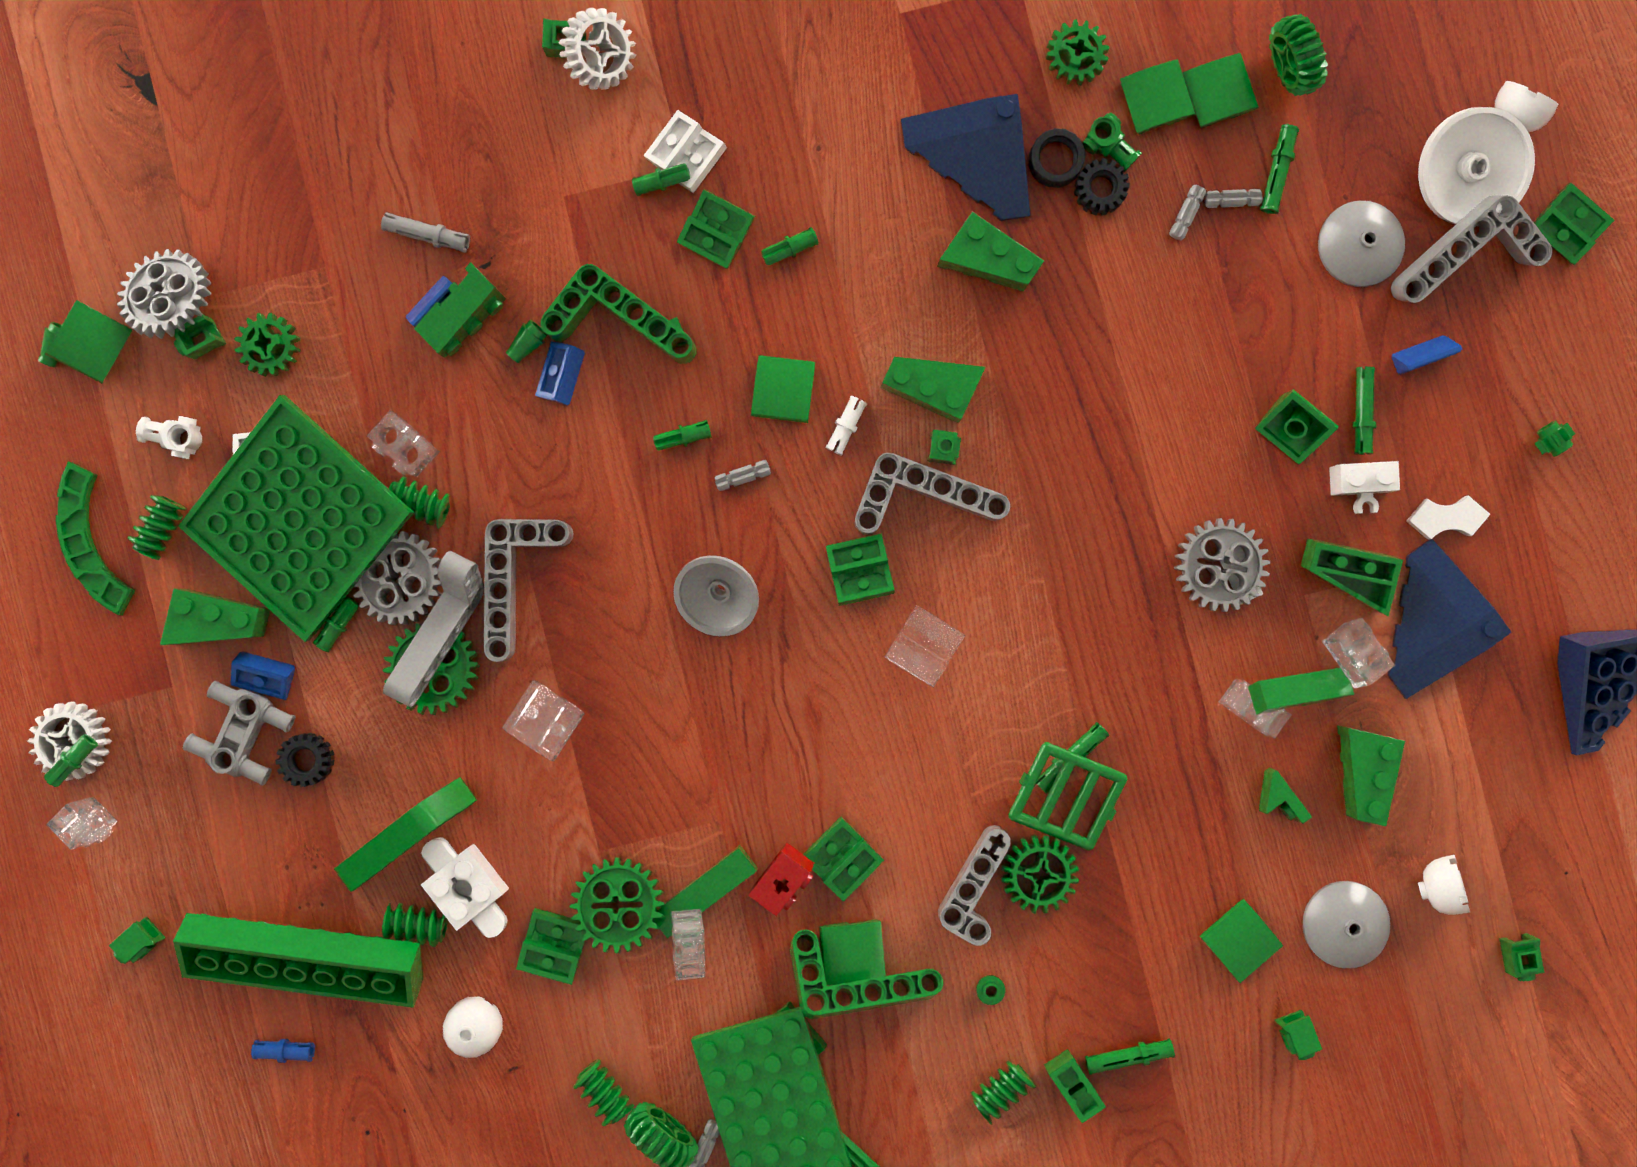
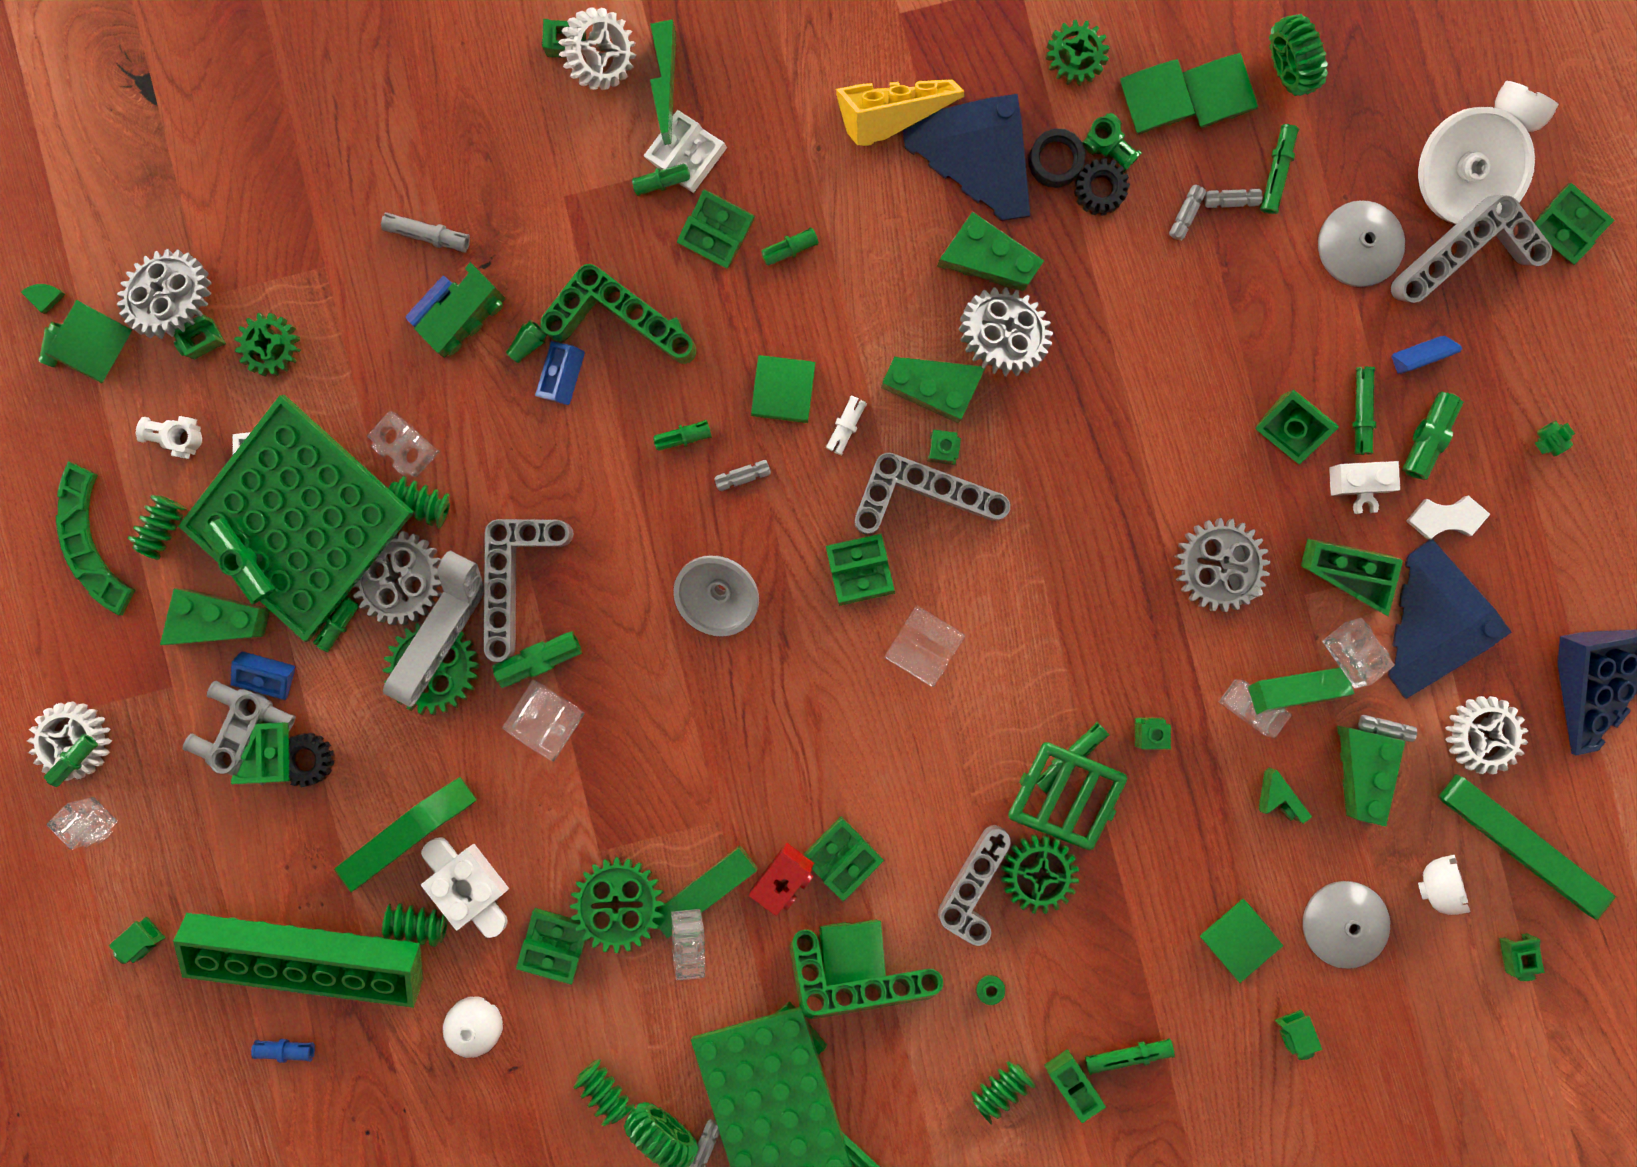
(43, 296): none -> green tile
(226, 547): none -> green piece
(265, 756): none -> green wing
(537, 659): none -> green piece
(663, 87): none -> green slope
(882, 112): none -> yellow wedge
(1005, 331): none -> light grey gear
(1152, 733): none -> green window
(1387, 728): none -> light grey axle
(1432, 435): none -> green piece
(1499, 716): none -> white gear
(1526, 847): none -> green beam

